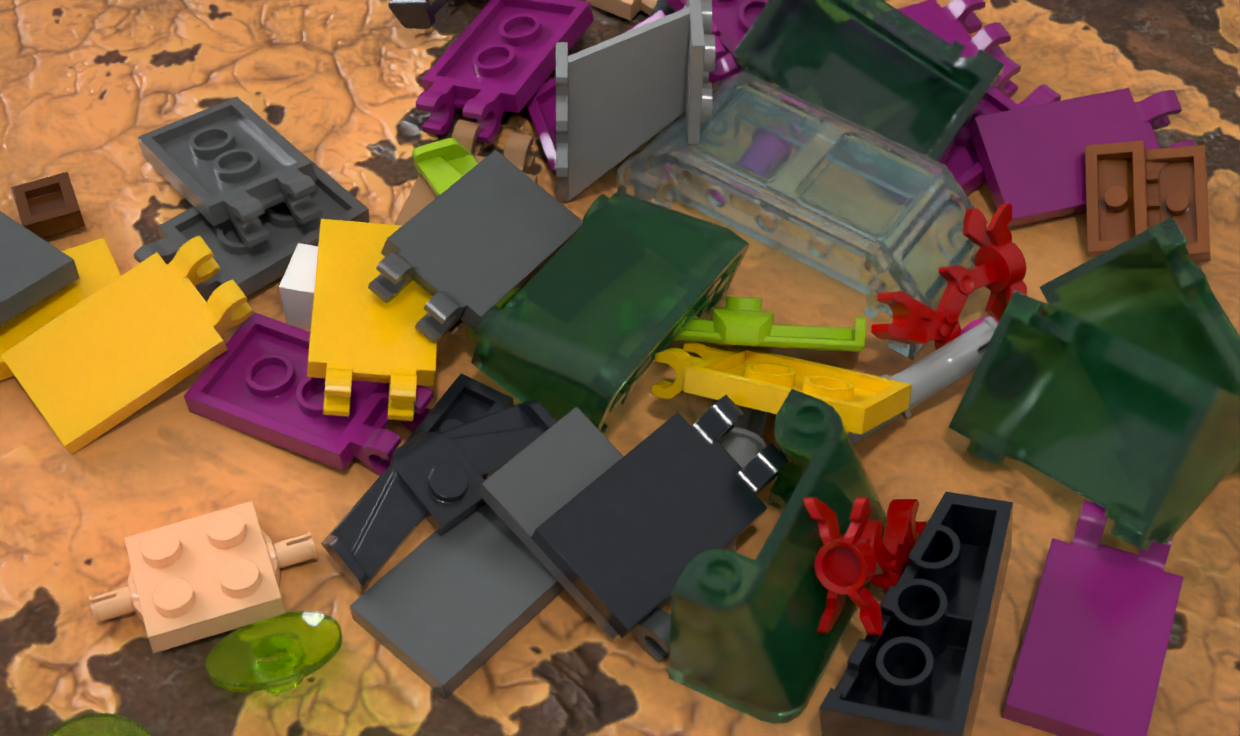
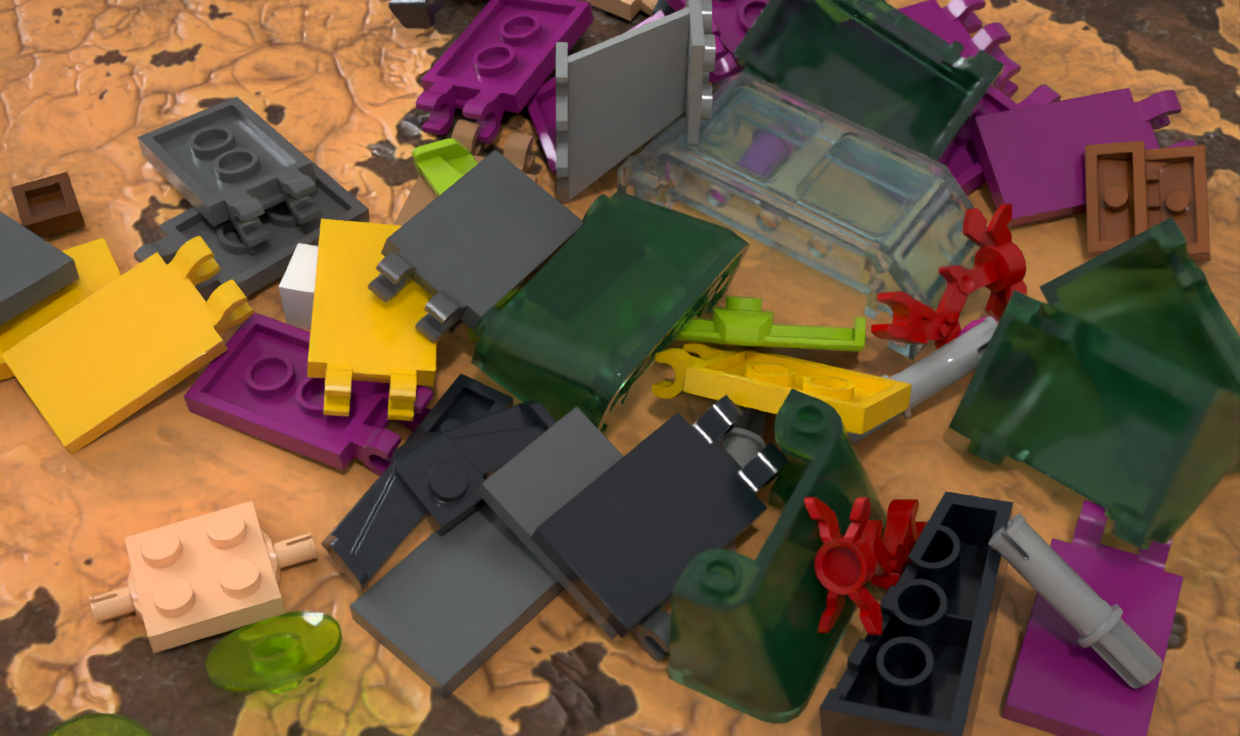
(1077, 602): none -> light grey axle

